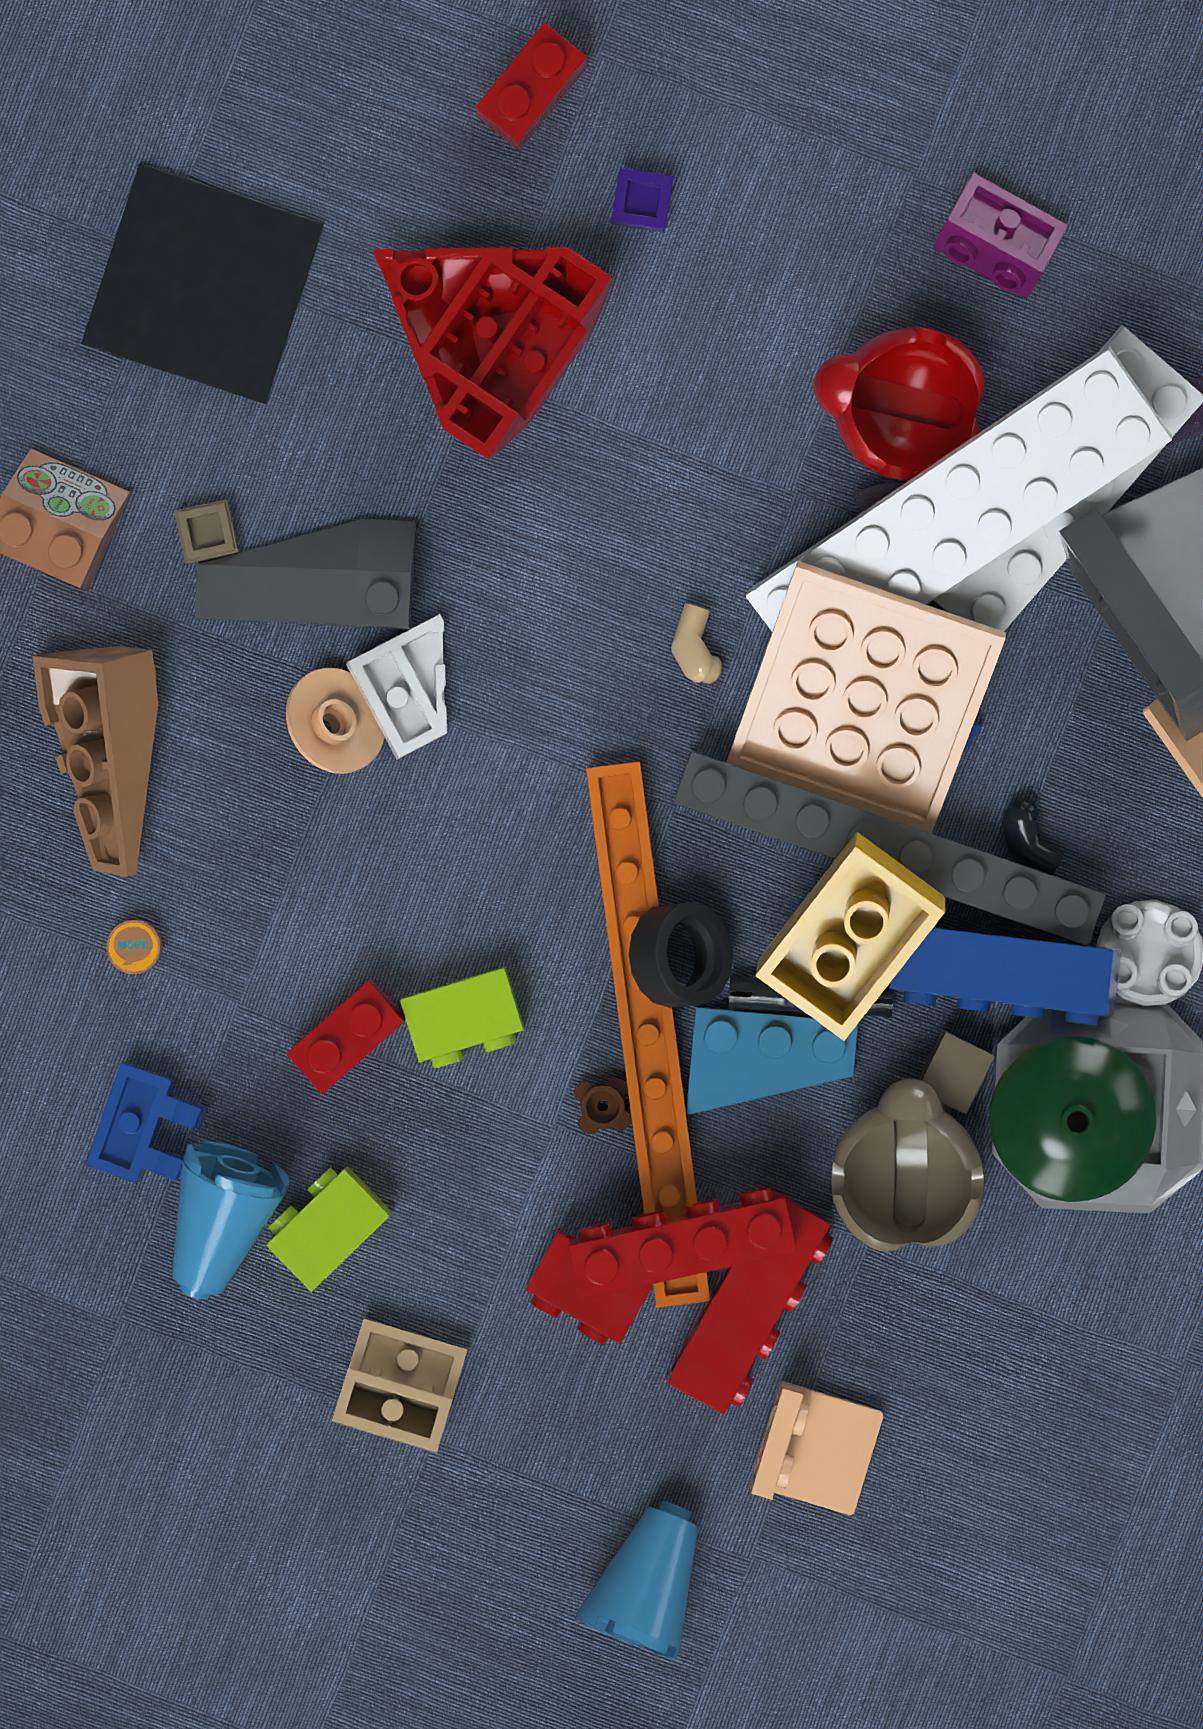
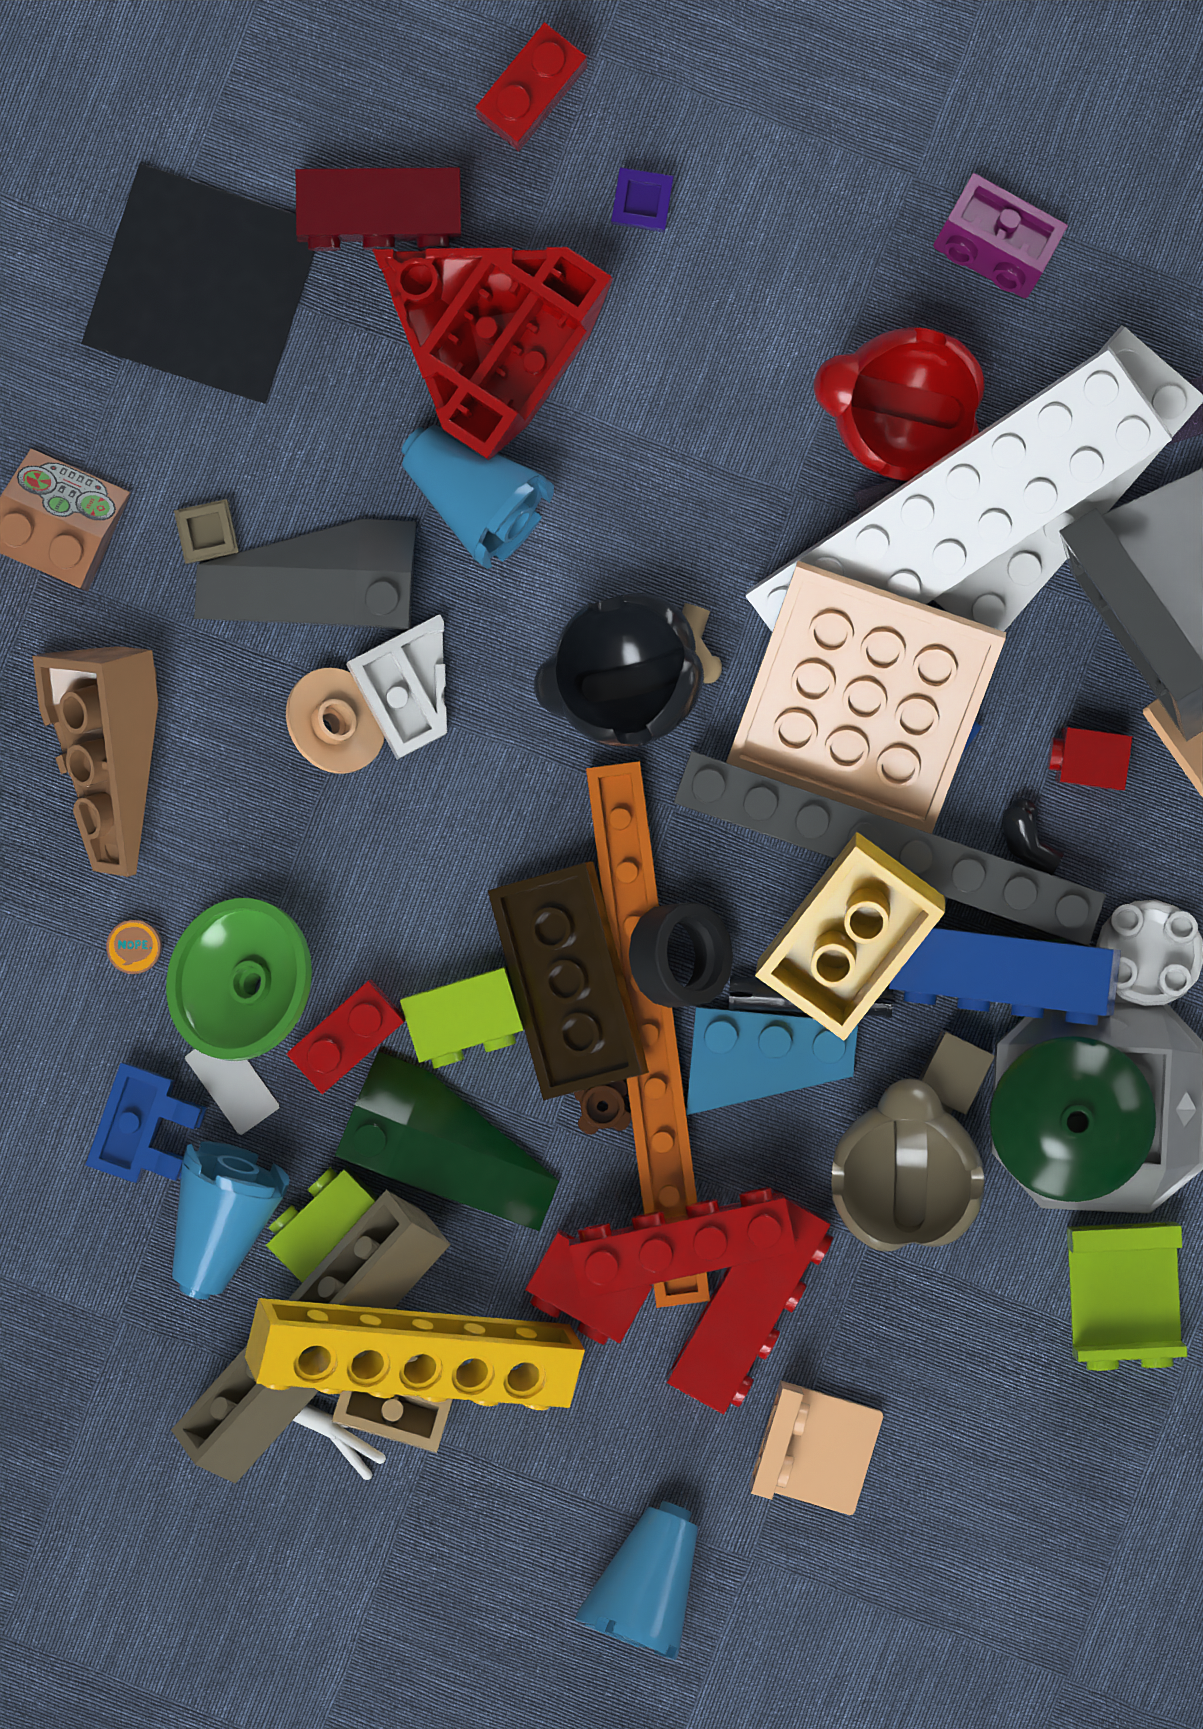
(216, 976): none -> bright green dish
(235, 1089): none -> white sticker
(344, 1440): none -> white plant
(366, 1269): none -> dark tan brick
(378, 207): none -> dark red brick
(393, 1336): none -> yellow brick
(434, 1140): none -> dark green wedge
(480, 499): none -> dark azure cone
(568, 981): none -> dark brown plate
(623, 670): none -> black piece
(1090, 758): none -> red brick
(1125, 1294): none -> lime panel

